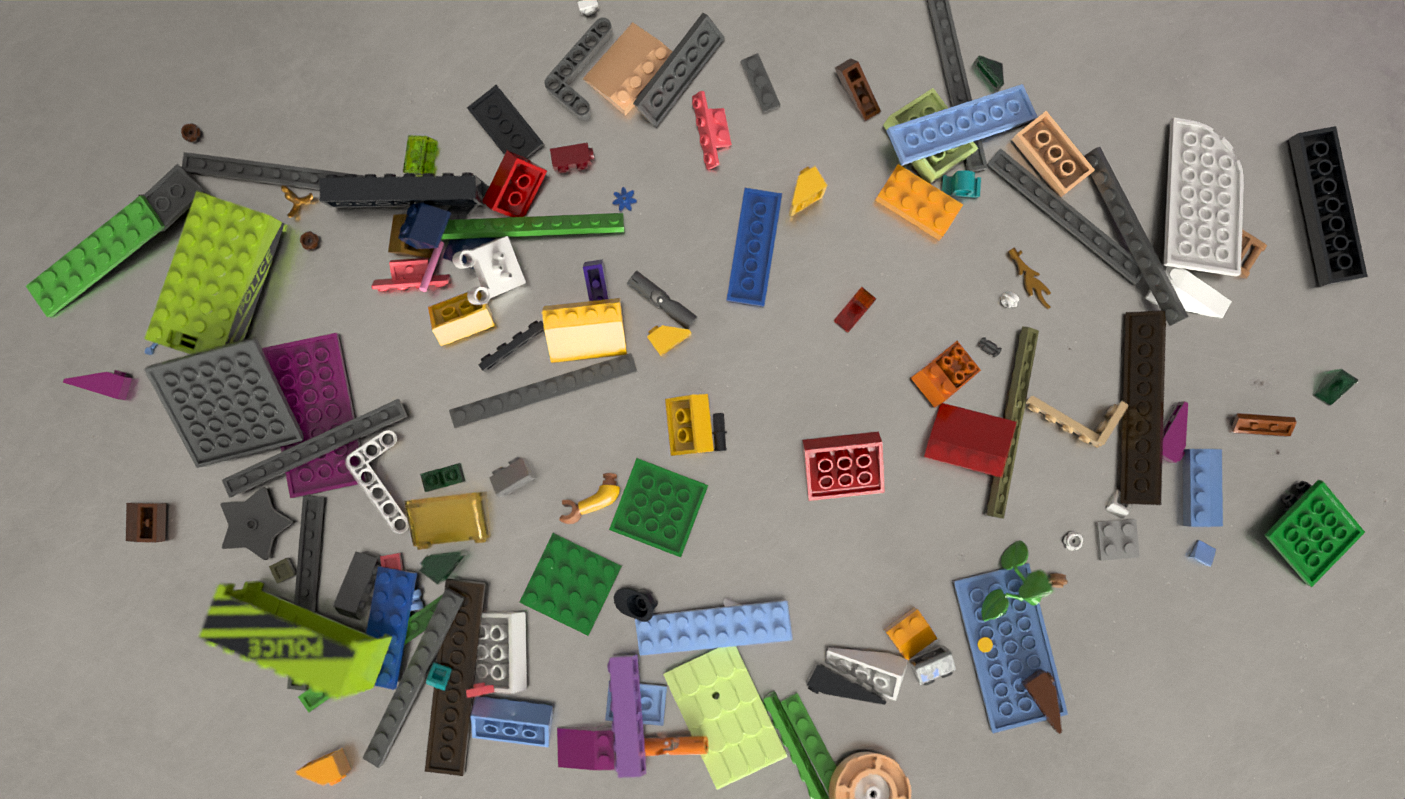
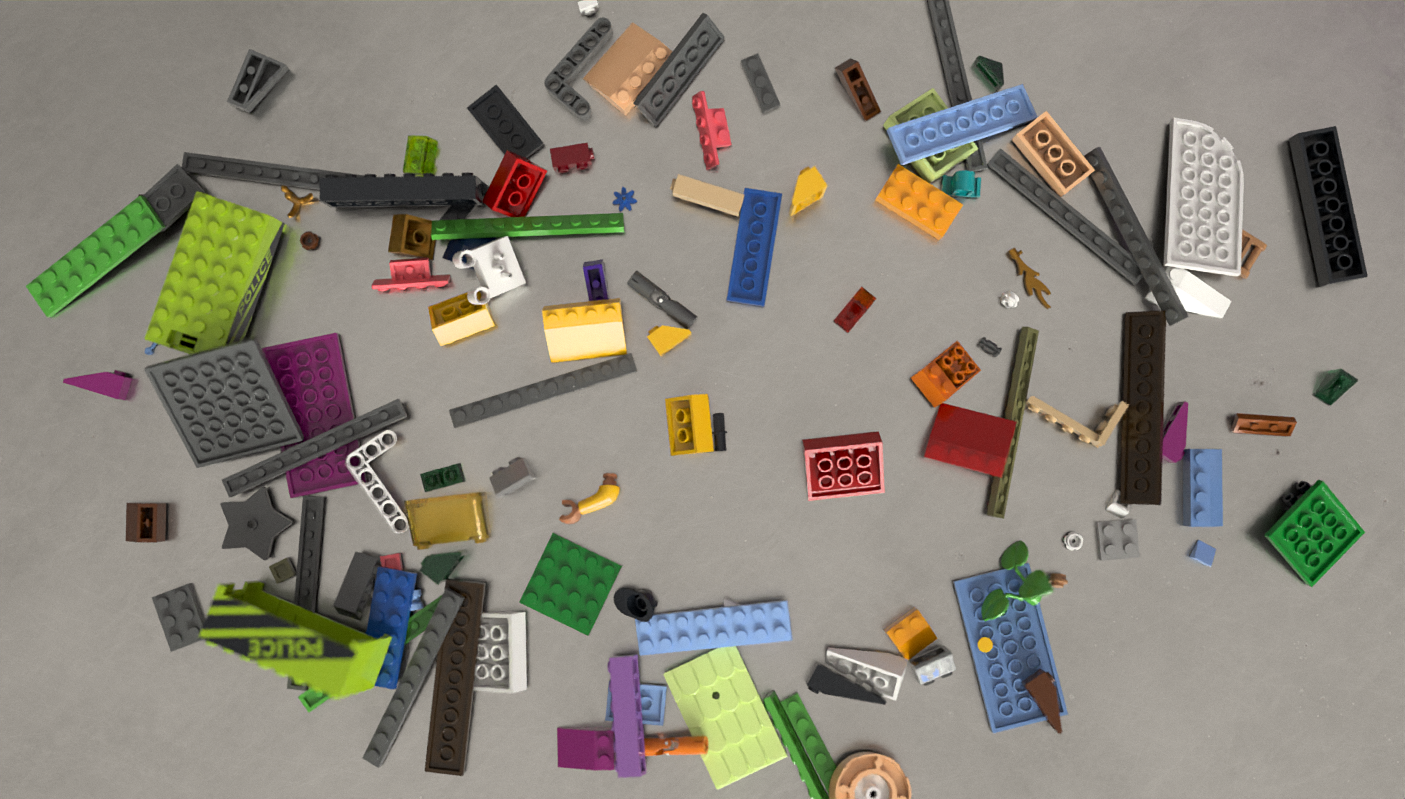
(179, 616): none -> dark grey plate
(185, 131): reddish brown plate -> none
(255, 80): none -> dark grey wedge
(326, 769): light orange slope -> none
(424, 226): dark blue slope -> none
(431, 267): bright pink bar -> none
(438, 676): teal slope -> none
(479, 689): coral plate -> none
(505, 350): black plate -> none
(511, 721): medium blue slope -> none
(658, 507): green plate -> none
(707, 194): none -> tan brick

